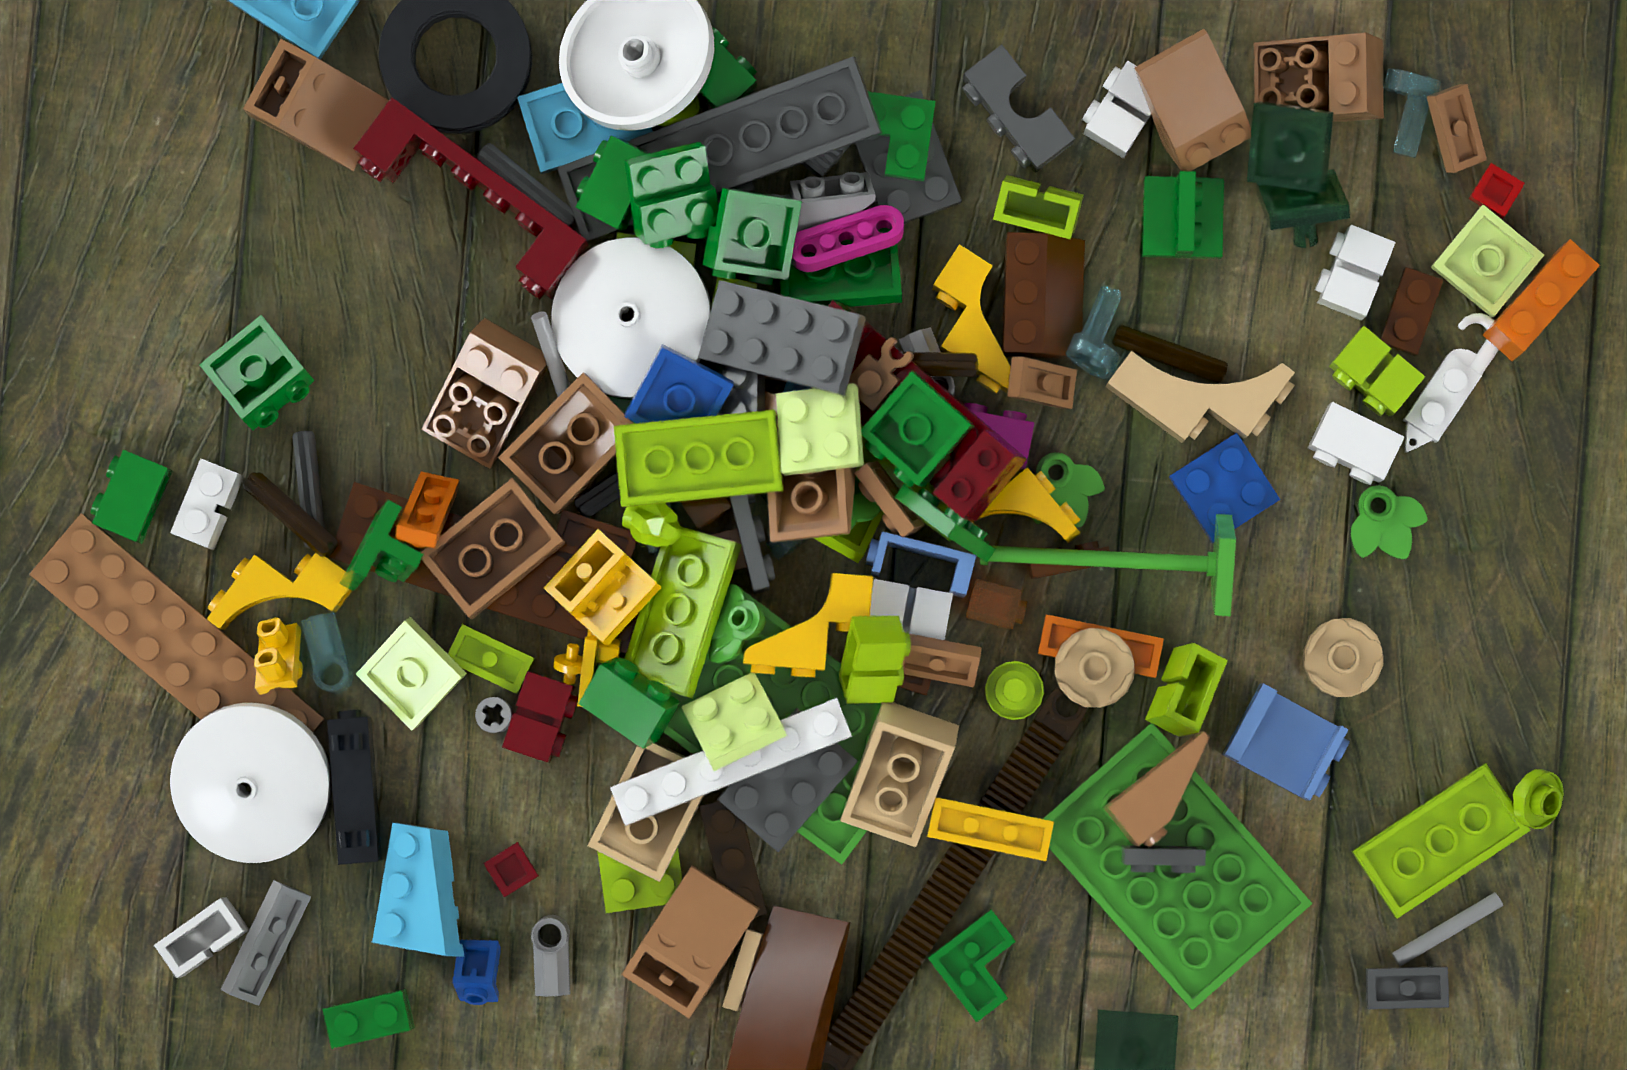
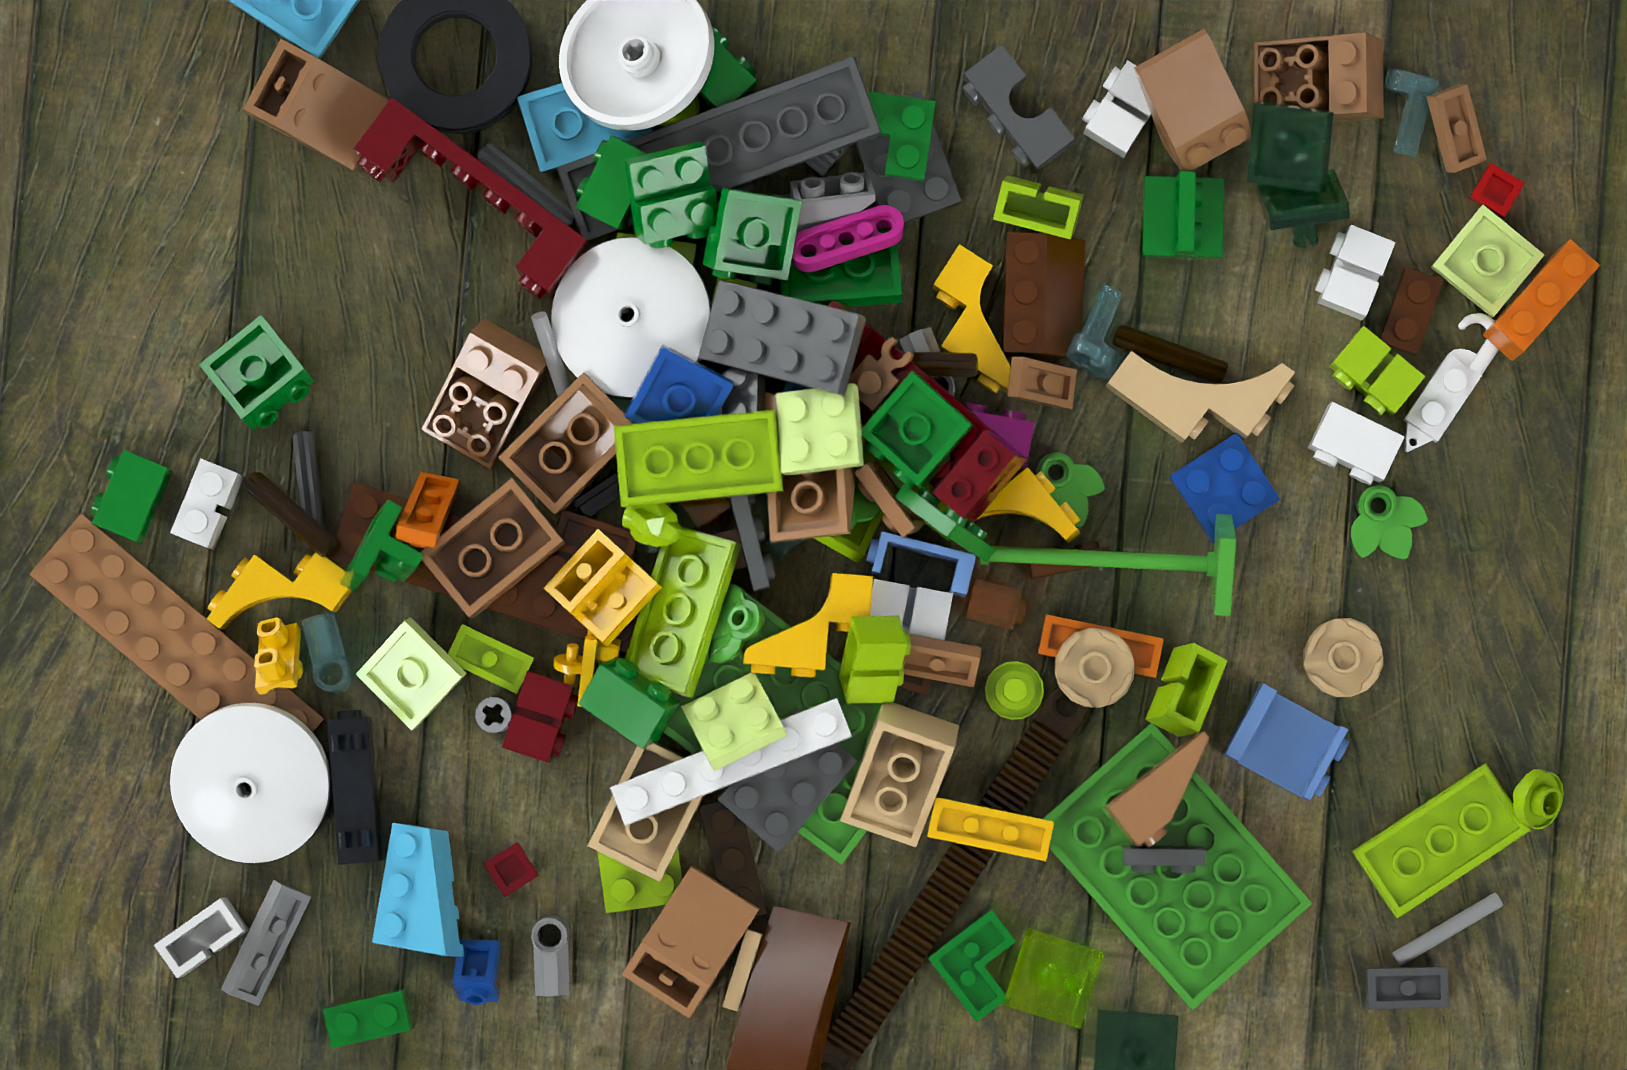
(1053, 978): none -> clear neon green tile

